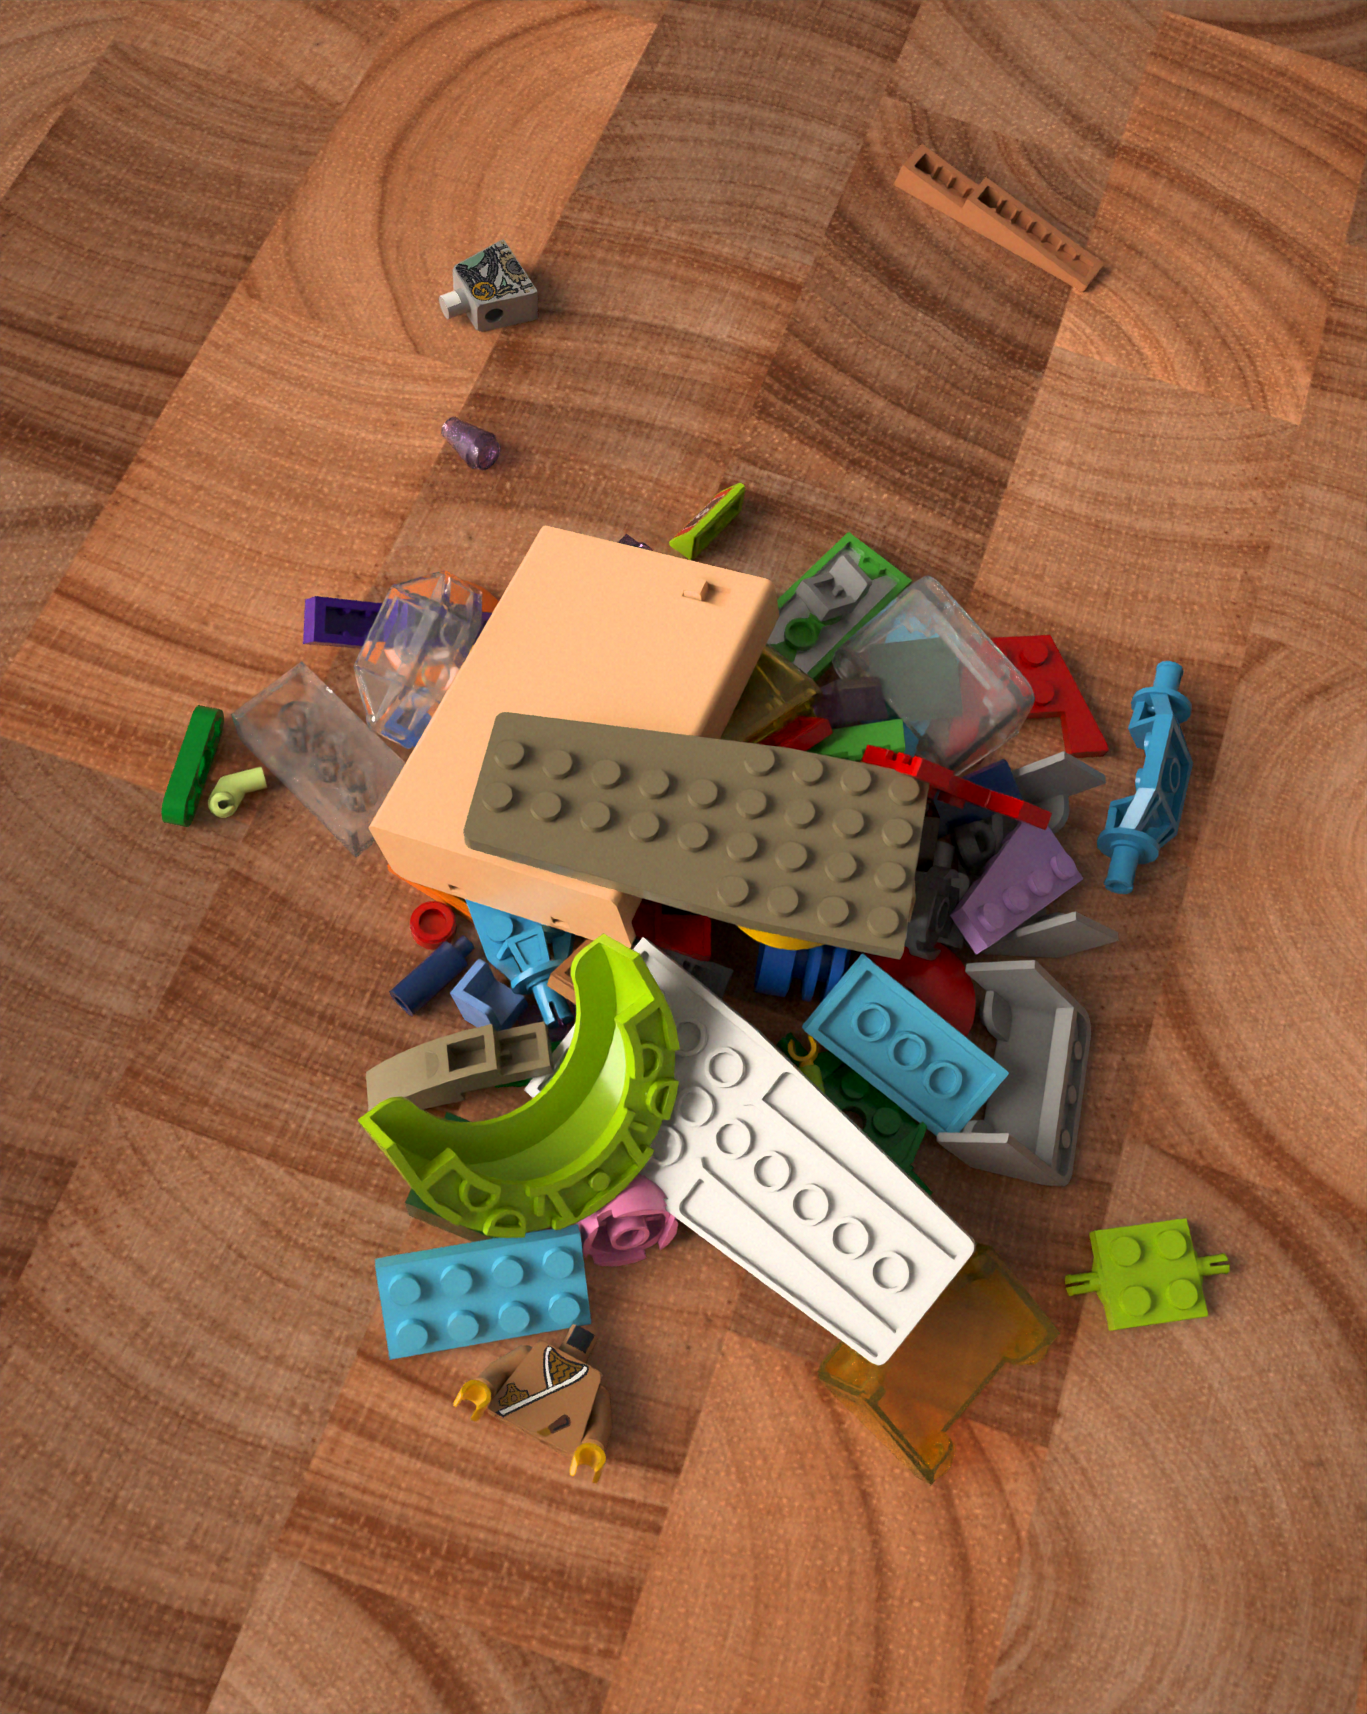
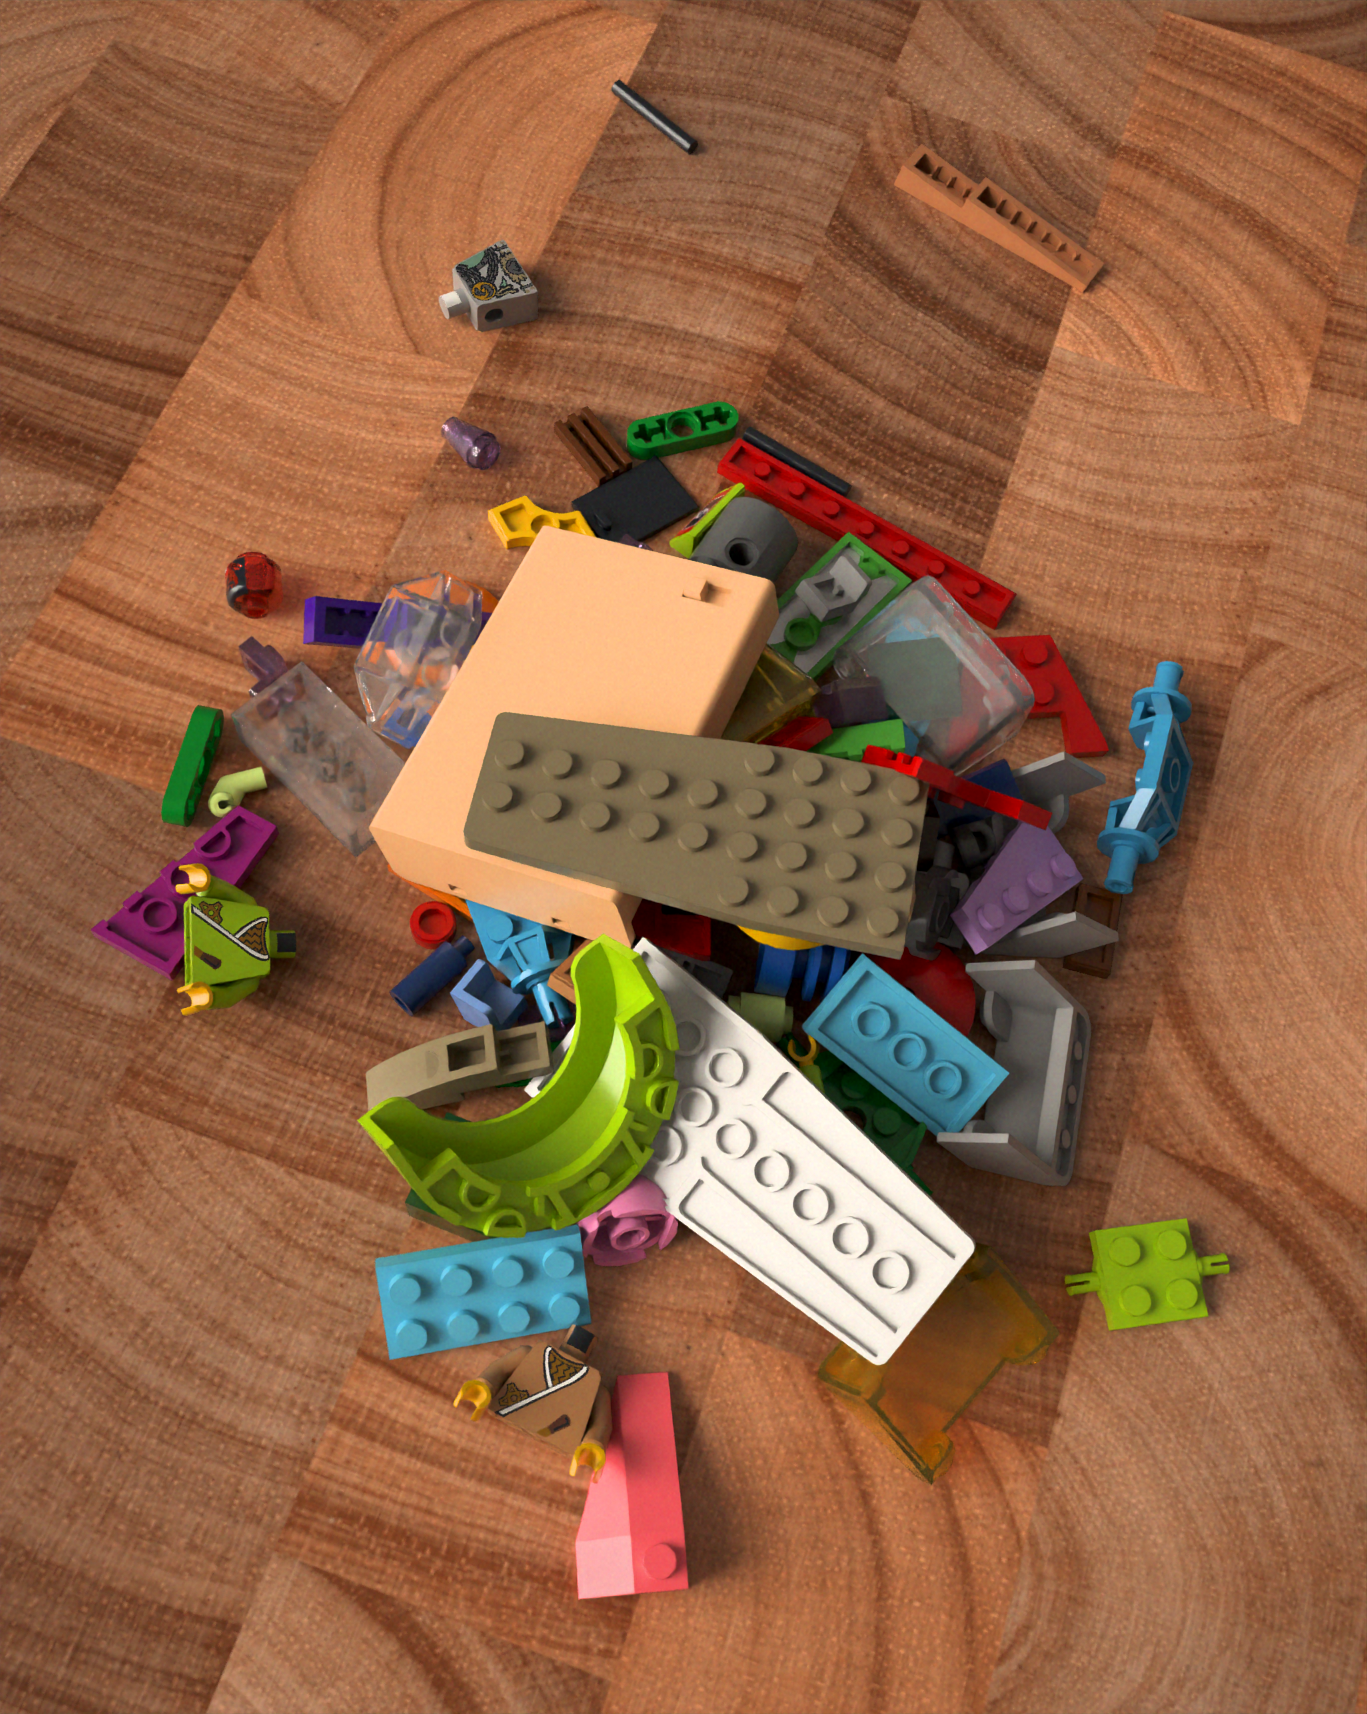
(153, 921): none -> magenta wing
(225, 942): none -> lime torso
(254, 583): none -> clear red head
(262, 663): none -> bracket
(521, 521): none -> yellow tile
(578, 423): none -> reddish brown tile
(633, 1515): none -> coral wedge
(636, 503): none -> black container
(654, 117): none -> black bar
(694, 418): none -> green beam
(749, 540): none -> dark grey cylinder
(764, 1012): none -> yellowish green brick
(796, 461): none -> black bar
(837, 516): none -> red tile
(1105, 909): none -> reddish brown tile

